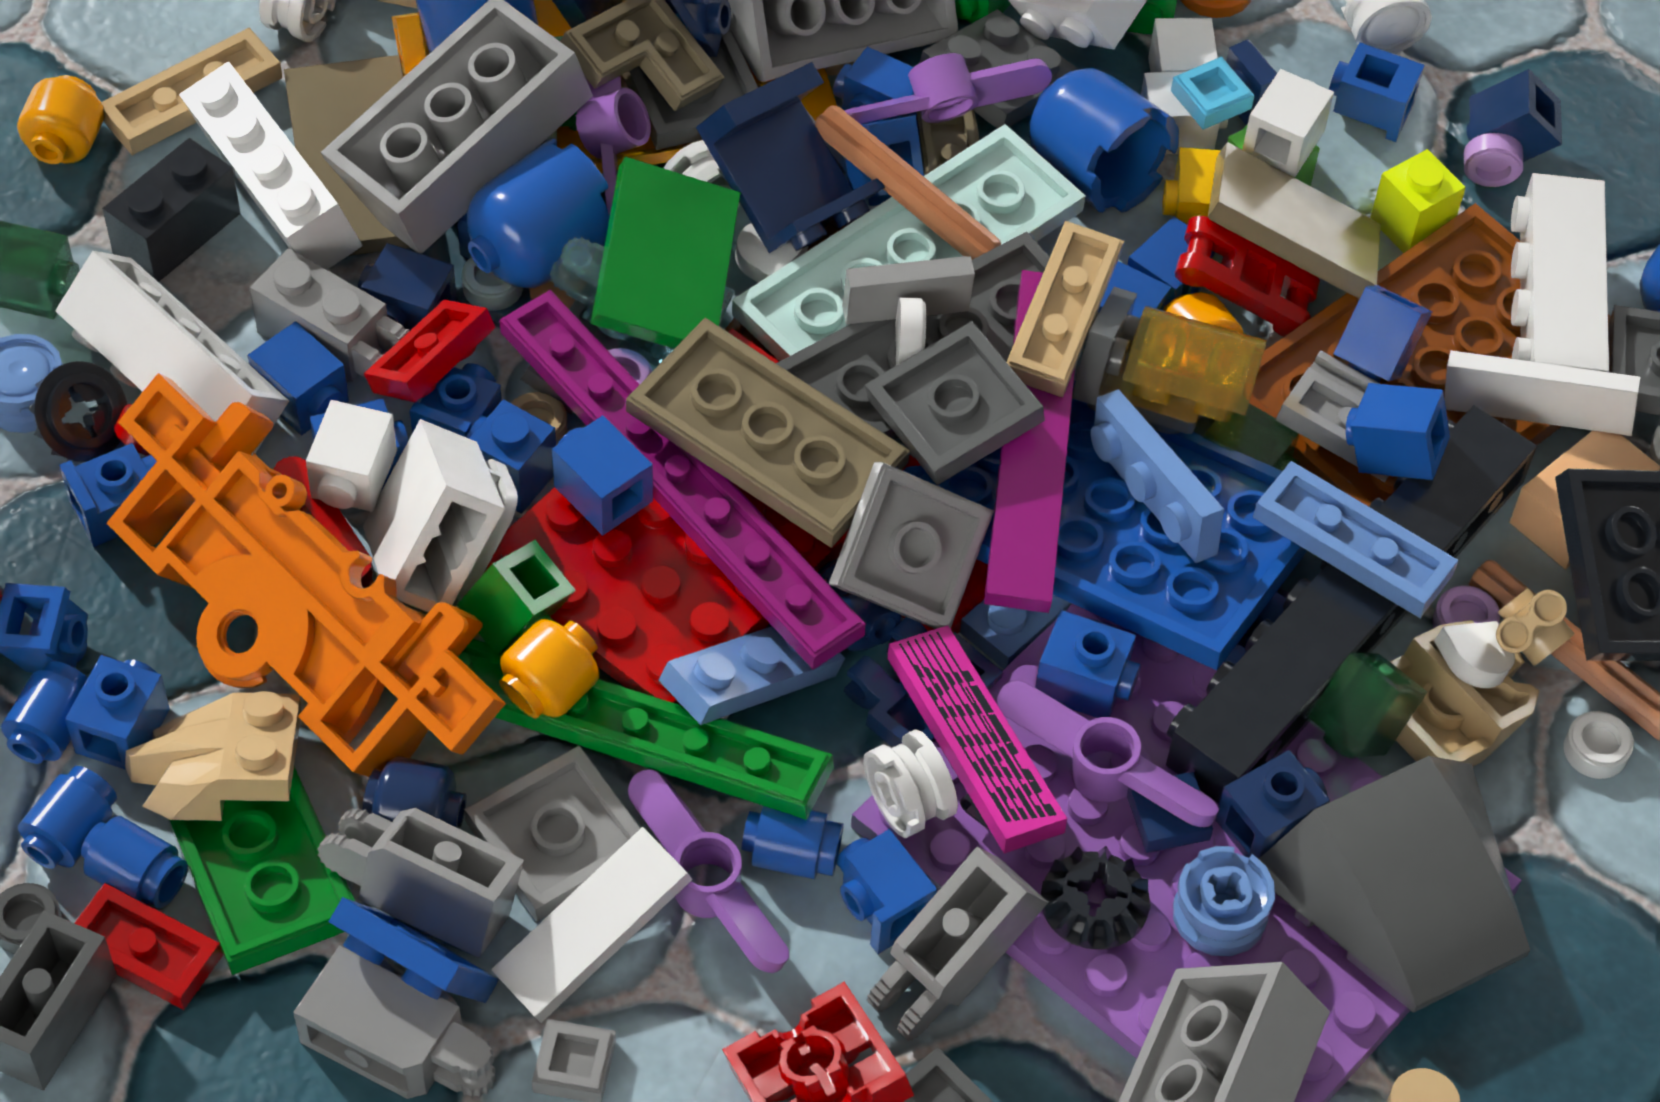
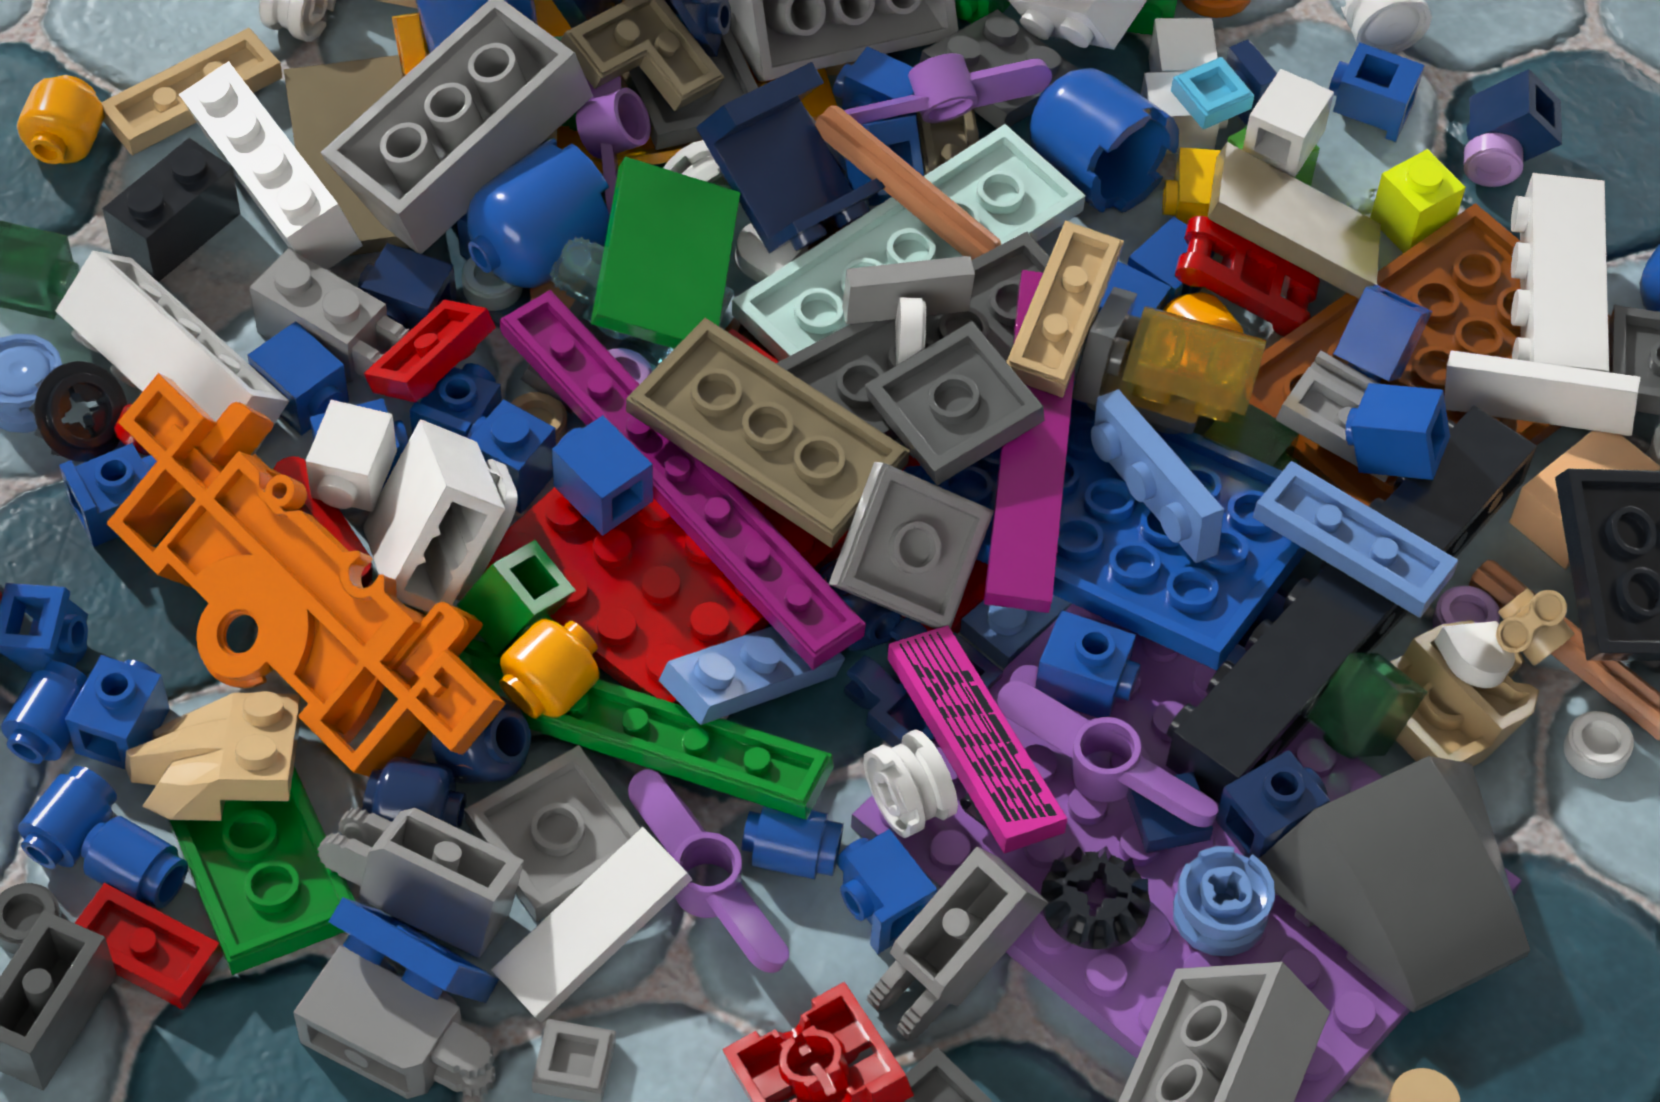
(495, 753): none -> dark blue head

